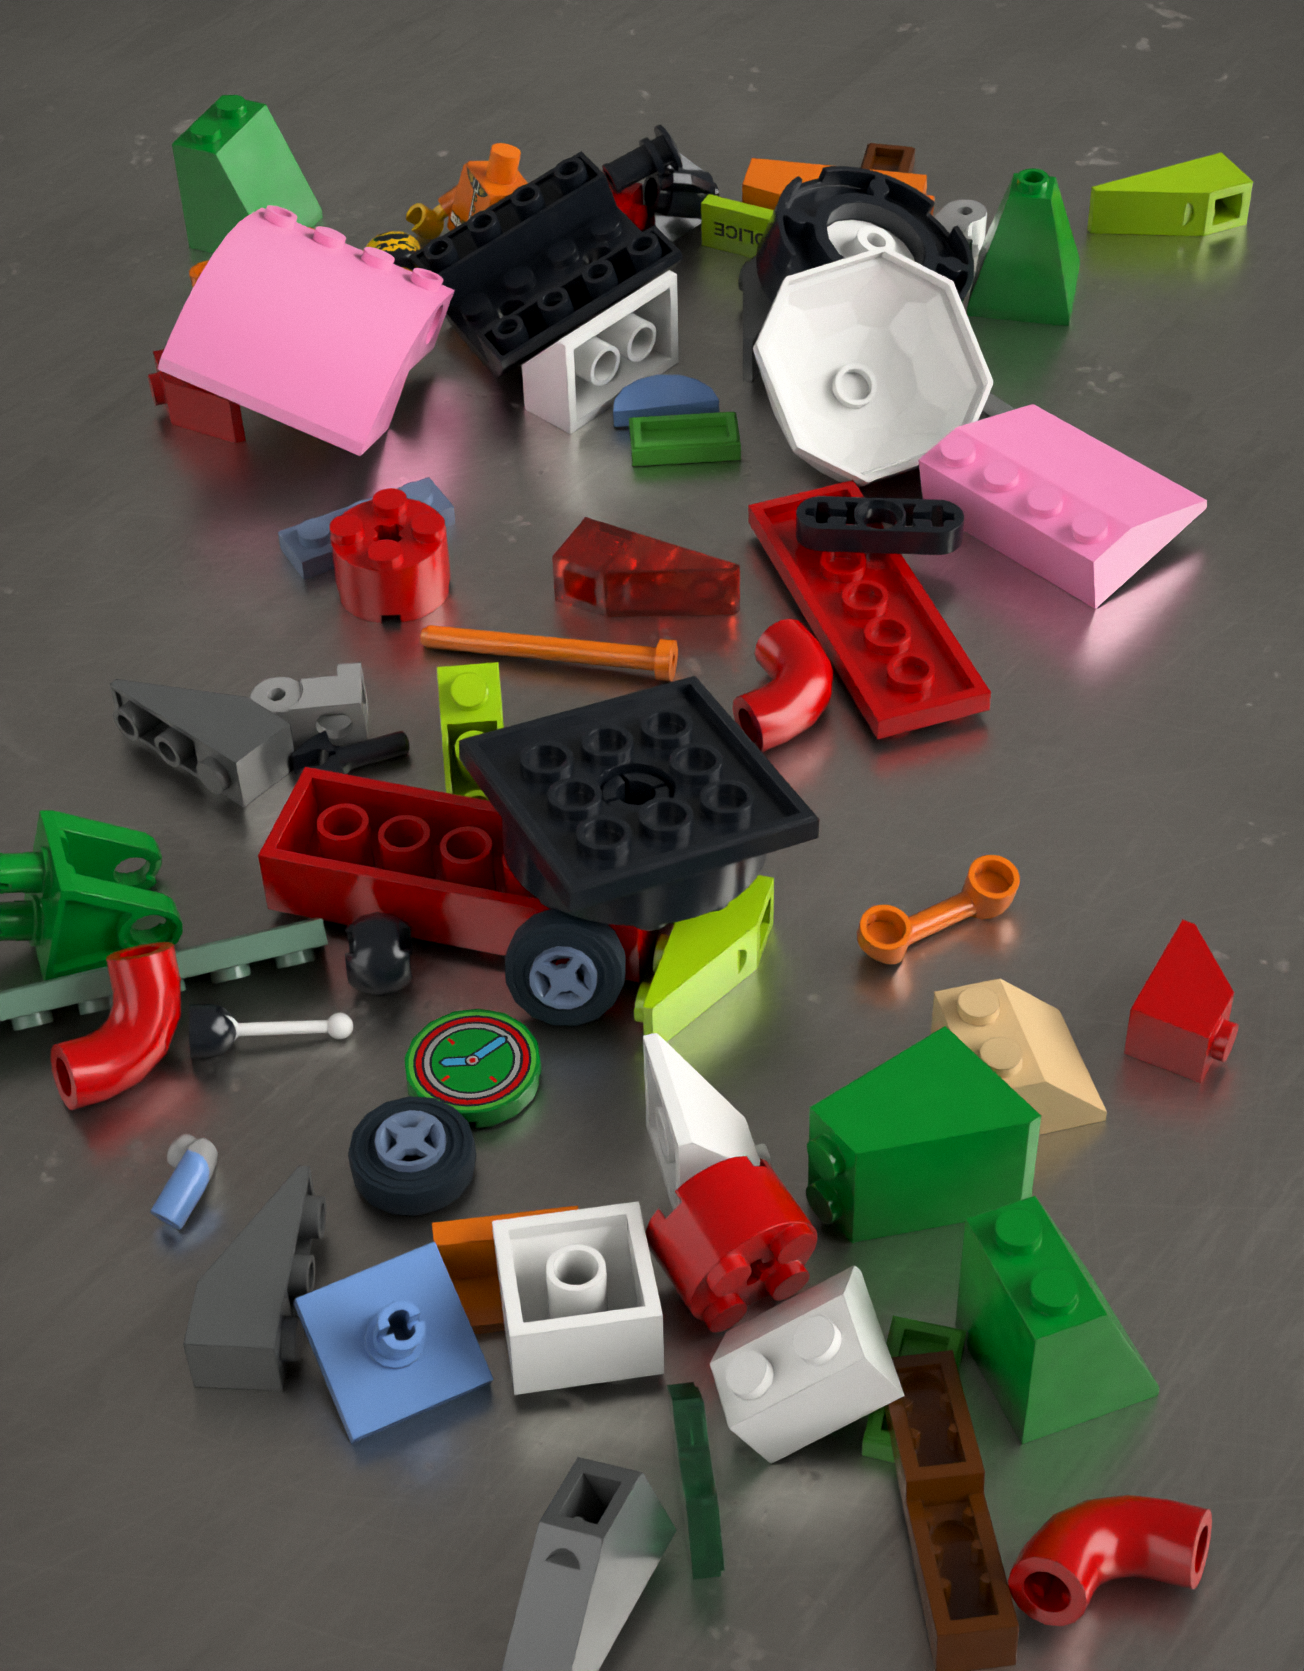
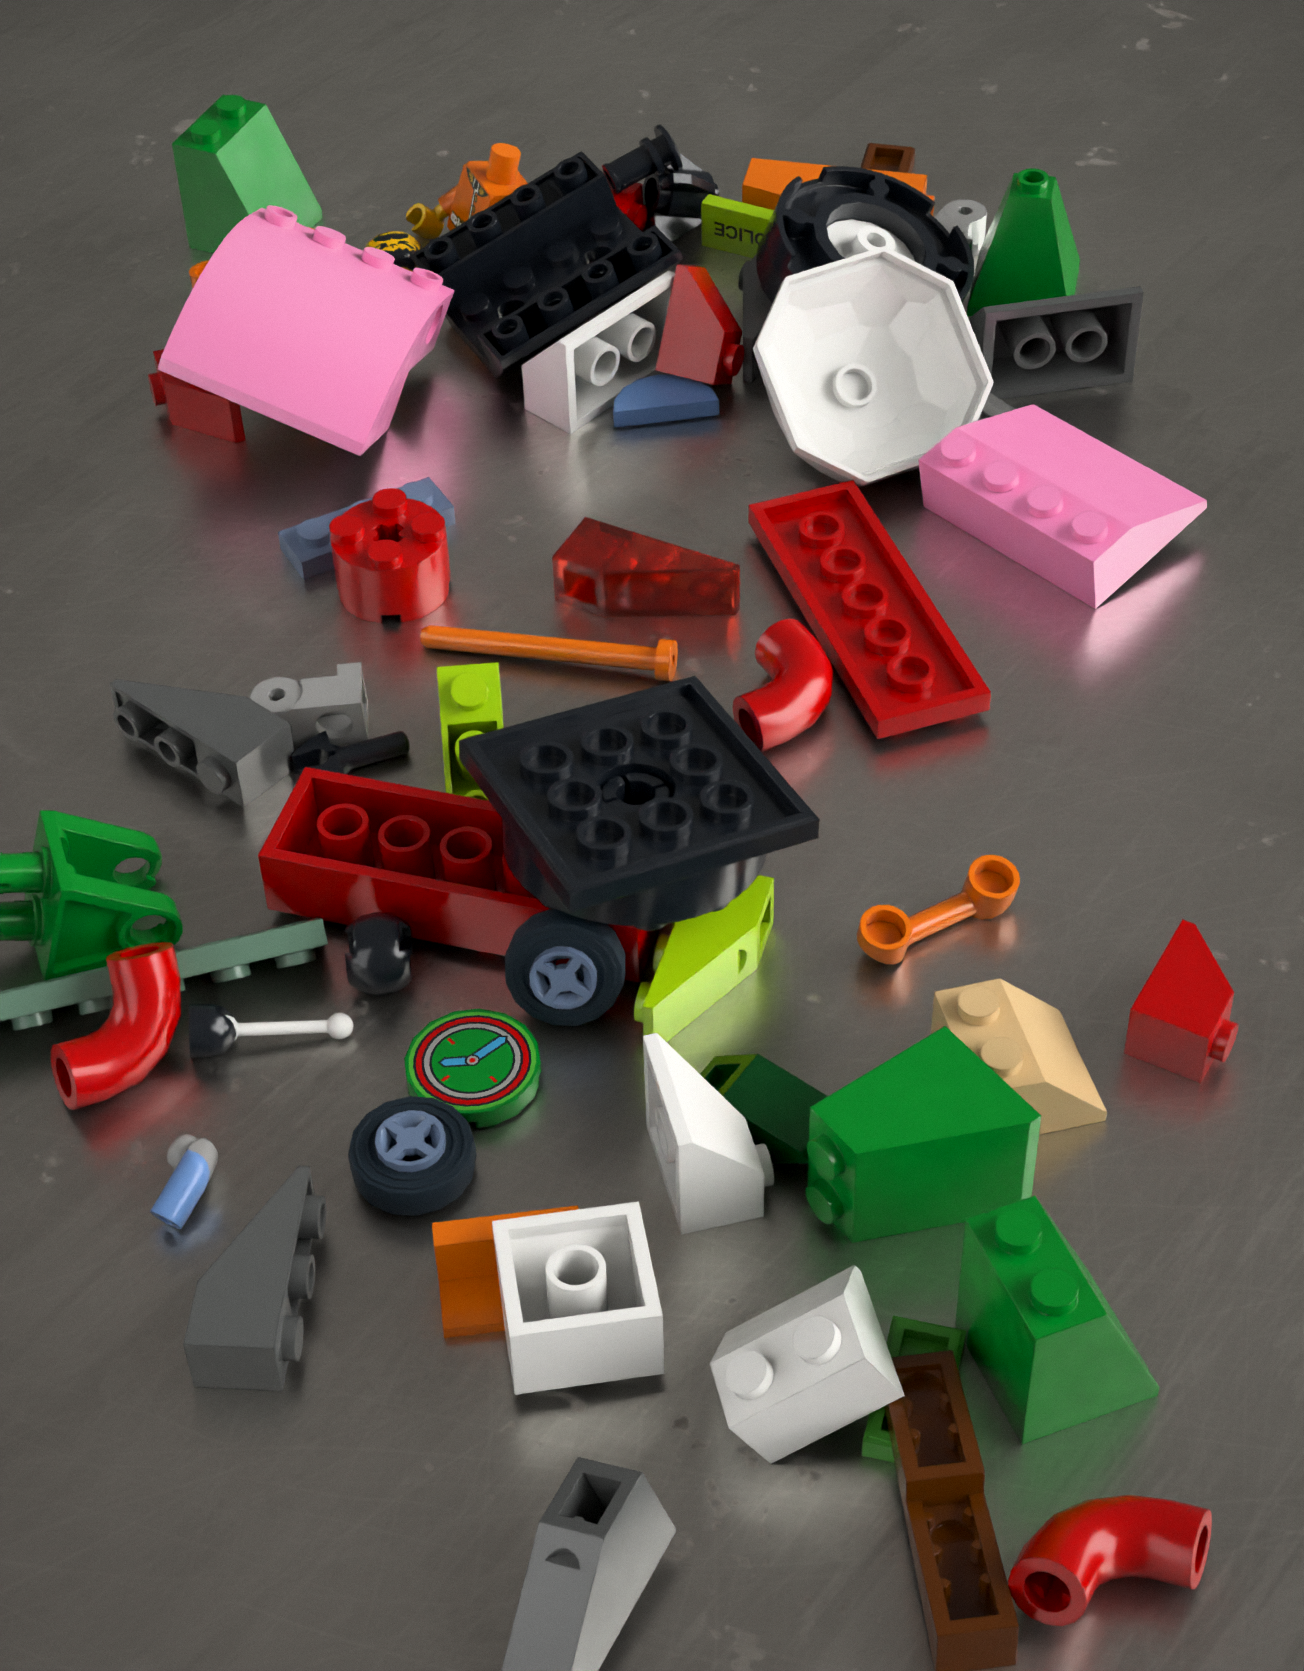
(393, 1342): medium blue tile -> none
(684, 438): bright green tile -> none
(695, 1481): clear green tile -> none
(699, 331): none -> red slope
(732, 1241): red brick -> none
(769, 1099): none -> dark green slope
(934, 523): black beam -> none
(1060, 342): none -> dark grey slope
(1174, 200): lime slope -> none

